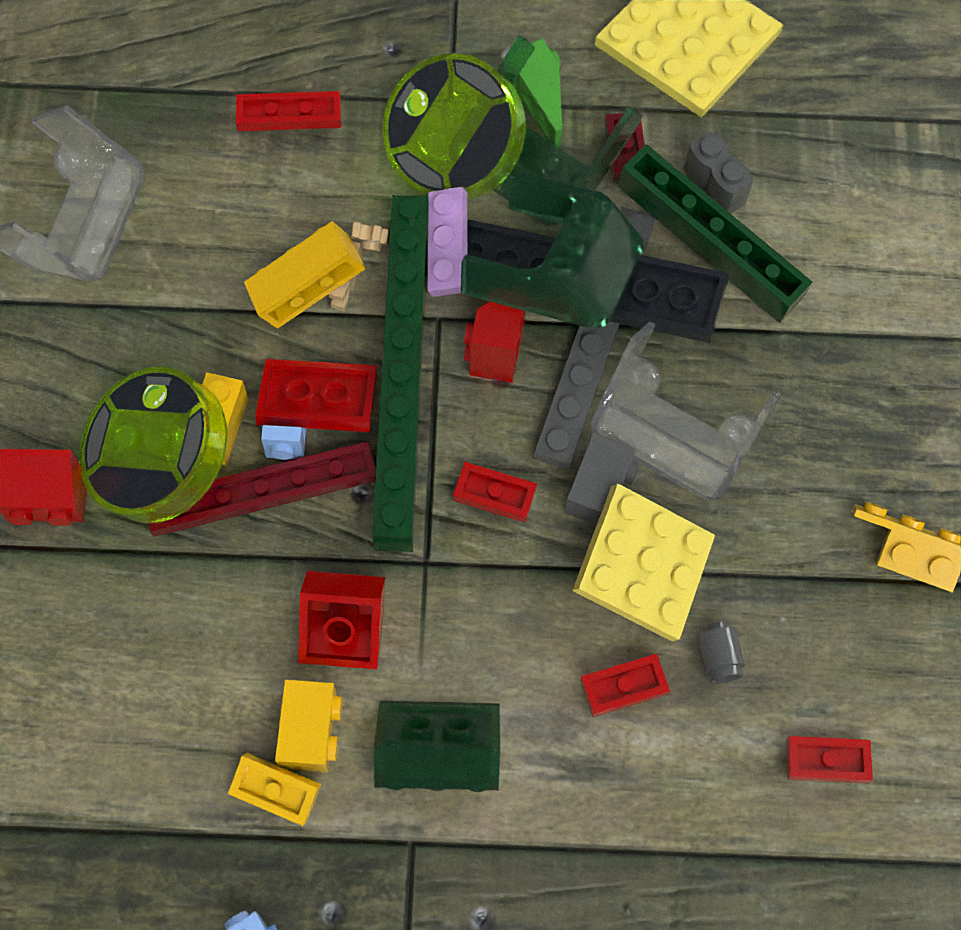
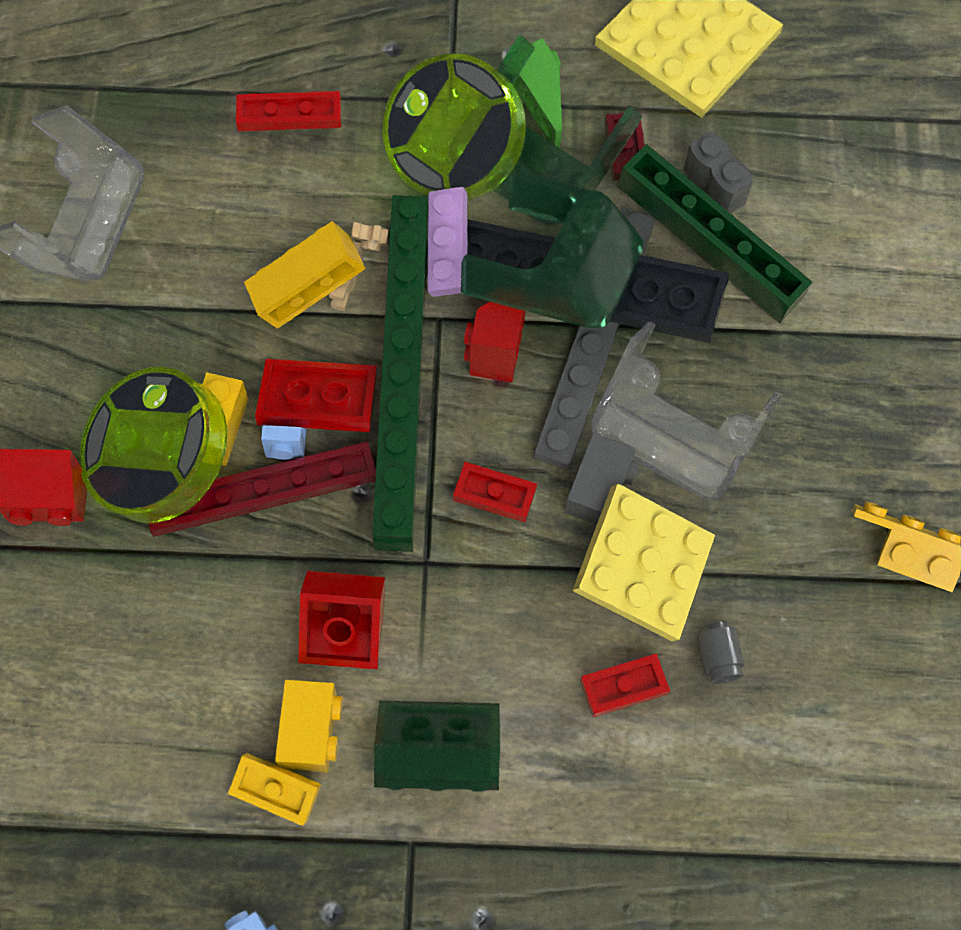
(829, 759): red plate -> none

